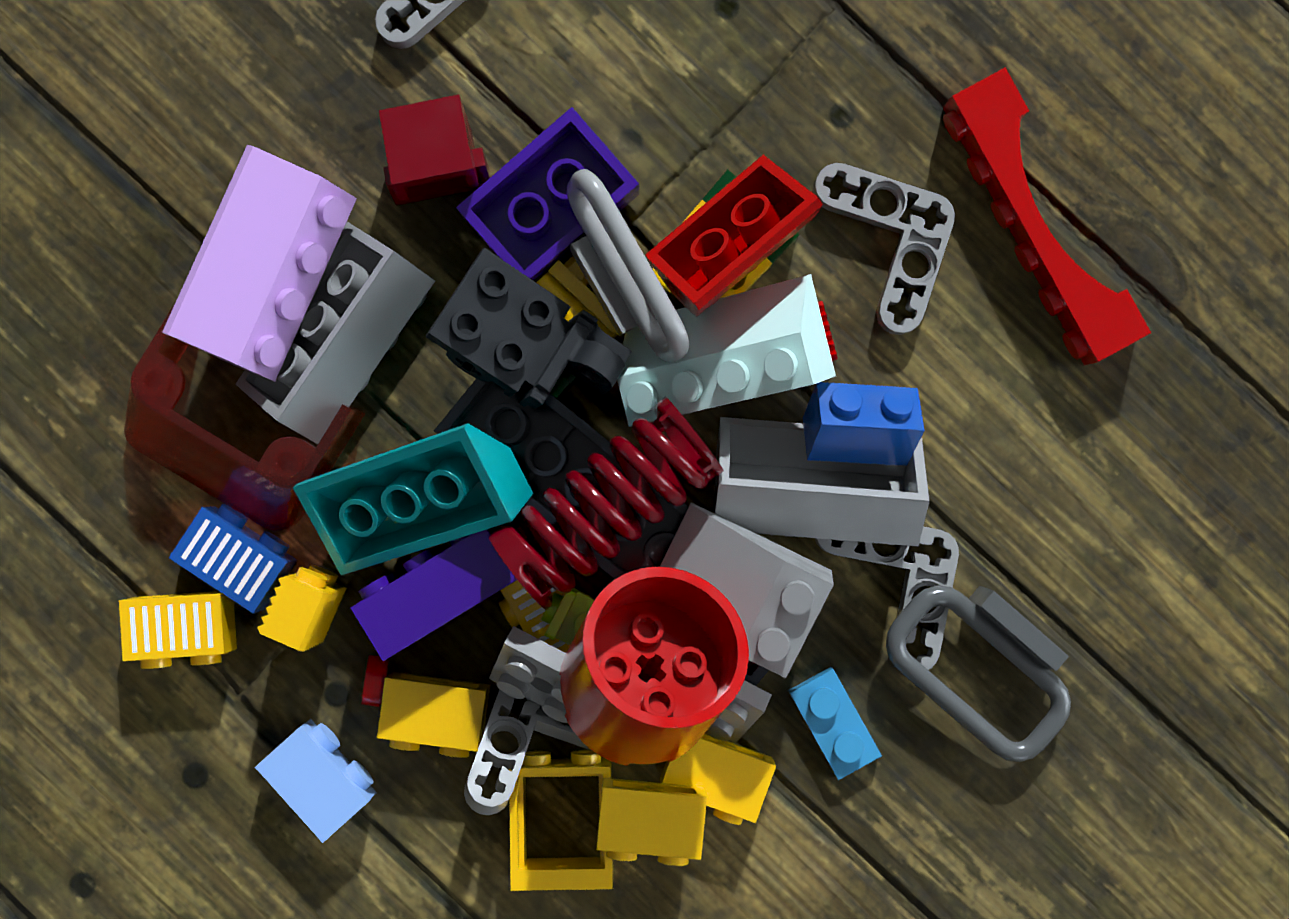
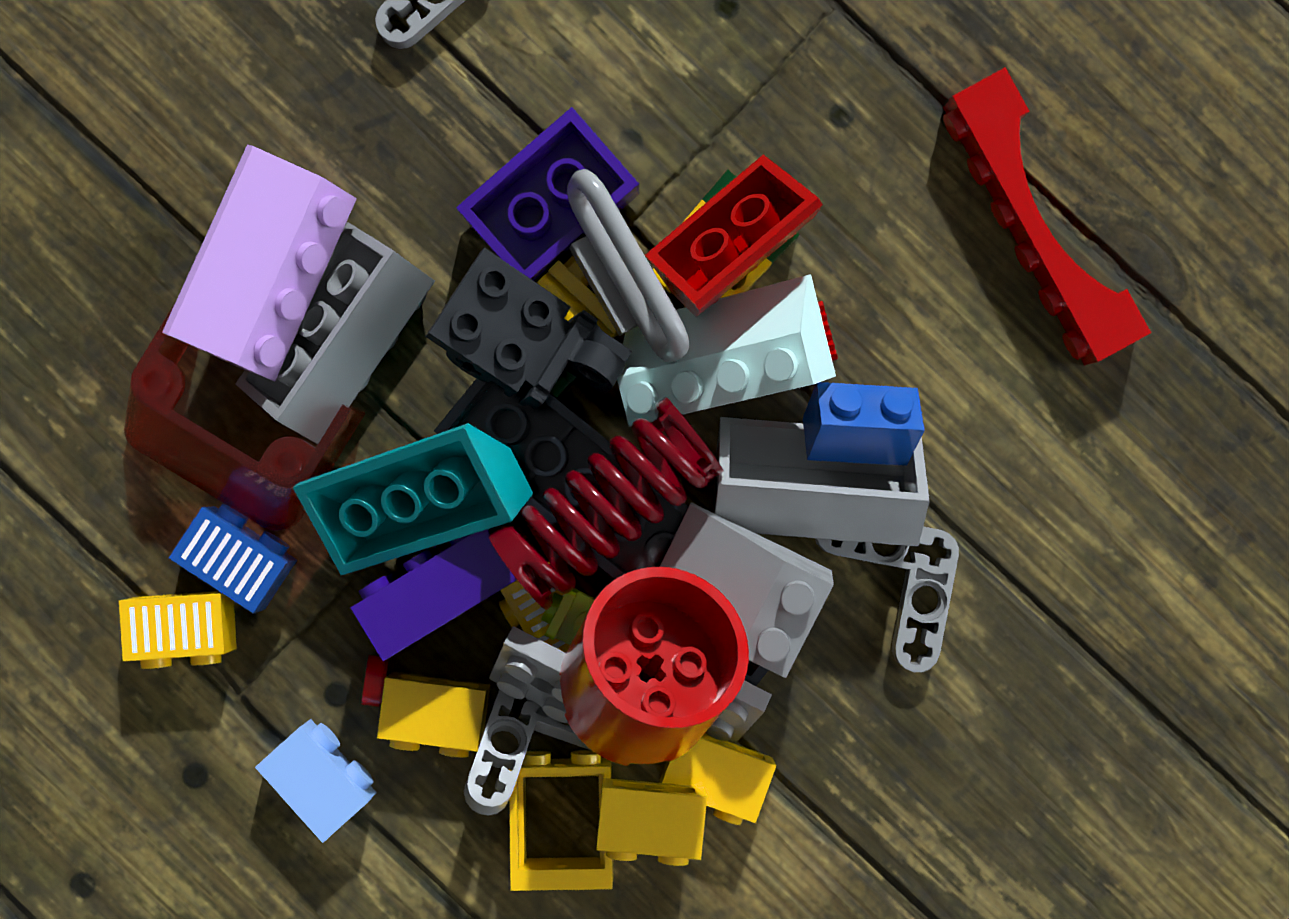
(303, 608): yellow brick -> none
(430, 151): dark red plate -> none
(835, 723): dark azure plate -> none
(912, 235): light grey beam -> none
(1013, 638): dark grey bar -> none

